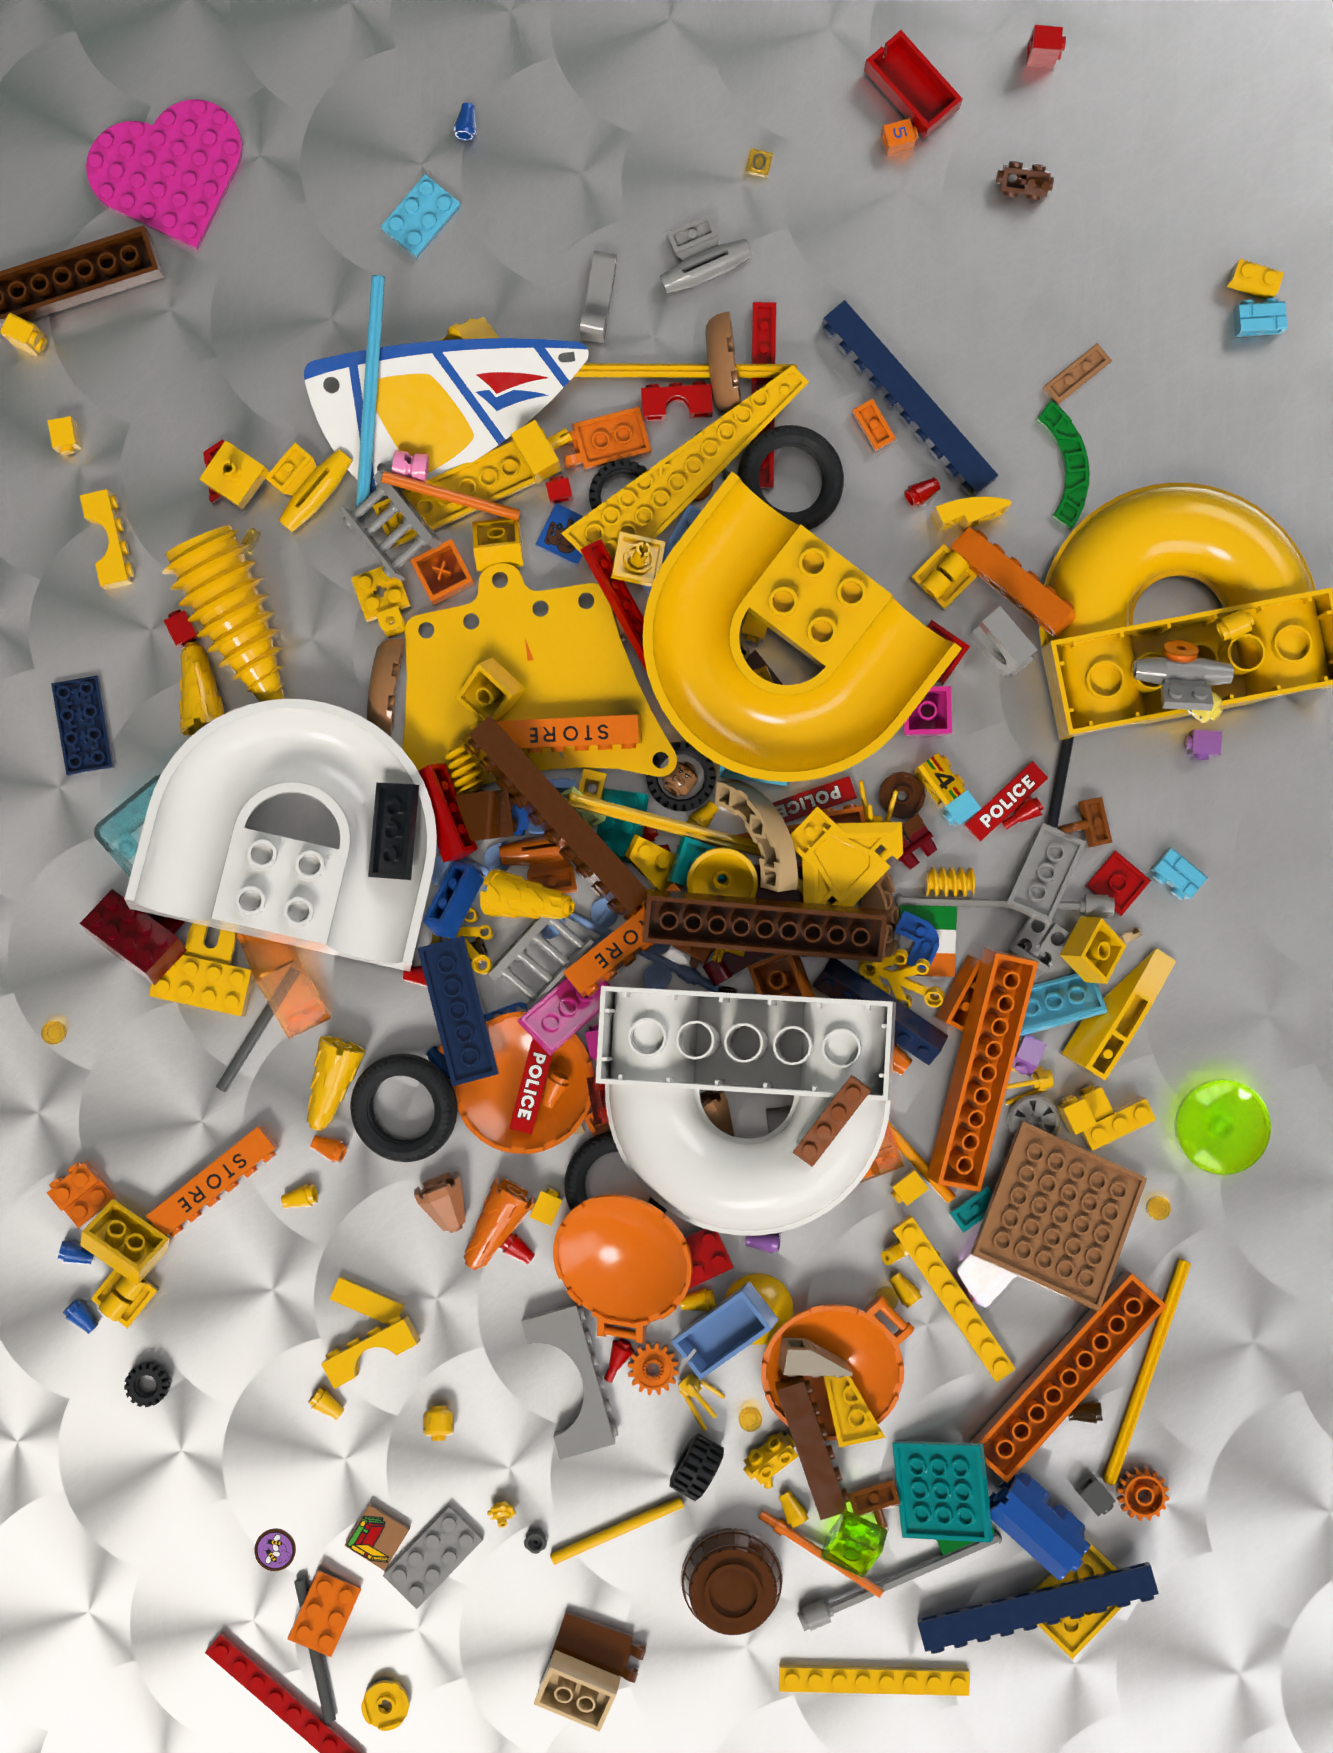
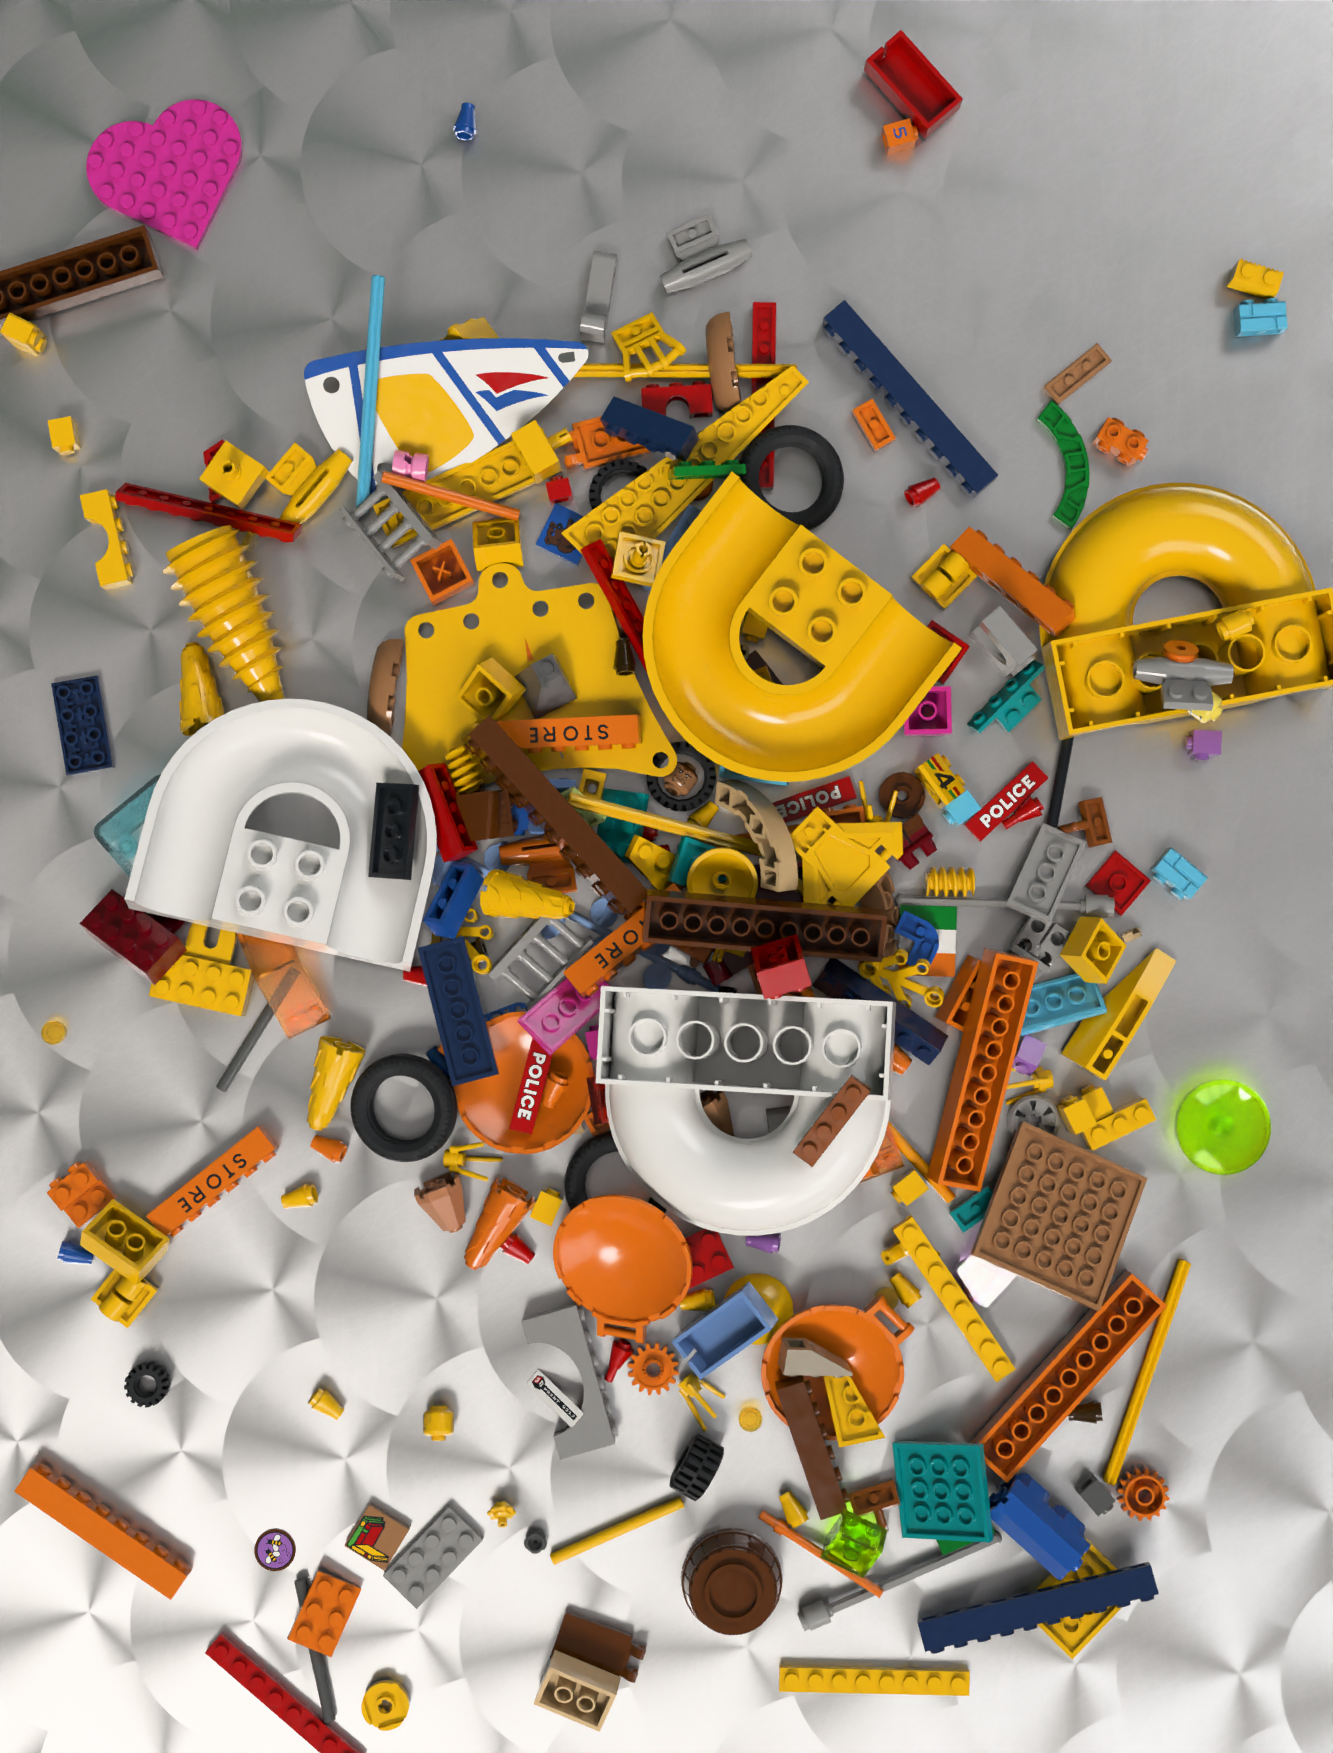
(80, 1316): blue cone -> none
(103, 1530): none -> orange brick
(180, 629): red brick -> none
(209, 512): none -> red plate
(365, 1300): yellow tile -> none
(383, 608): yellow plate -> none
(396, 1337): yellow arch -> none
(420, 216): medium azure plate -> none
(455, 1158): none -> yellow plant
(545, 686): none -> flat silver slope
(555, 1398): none -> white sticker
(624, 660): none -> dark brown cone
(640, 335): none -> yellow plate
(649, 429): none -> dark blue brick
(706, 470): none -> green plate
(759, 163): clear yellow tile -> none
(770, 1459): yellow brick -> none
(781, 967): none -> red brick
(968, 512): yellow slope -> none
(1011, 702): none -> teal bracket
(1029, 181): reddish brown brick -> none
(1045, 46): red brick -> none
(1121, 441): none -> orange brick
(1158, 1208): clear yellow tile -> none

